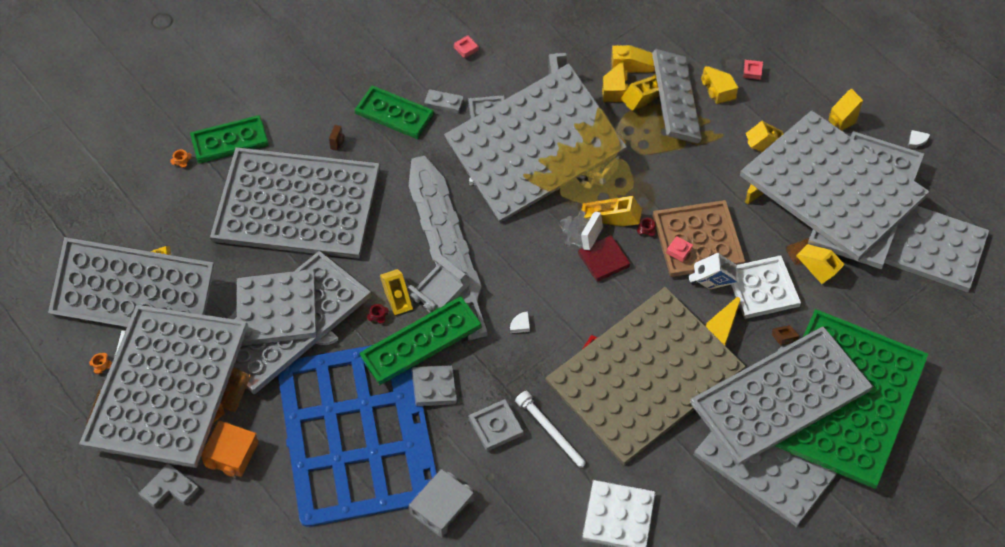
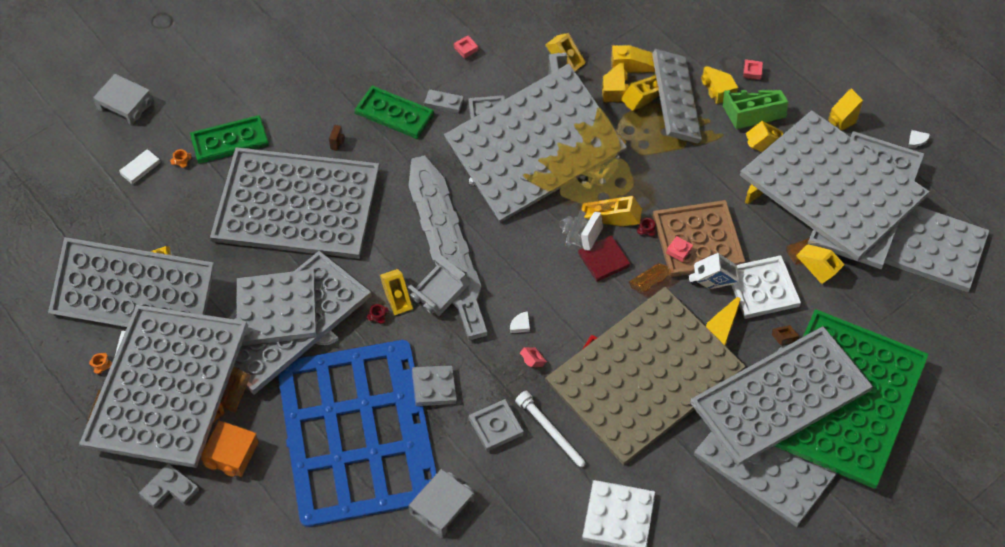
(123, 98): none -> light grey panel
(139, 166): none -> white tile
(420, 340): green plate -> none
(533, 357): none -> coral plate
(565, 44): none -> yellow slope
(650, 277): none -> clear orange plate
(752, 108): none -> bright green wedge

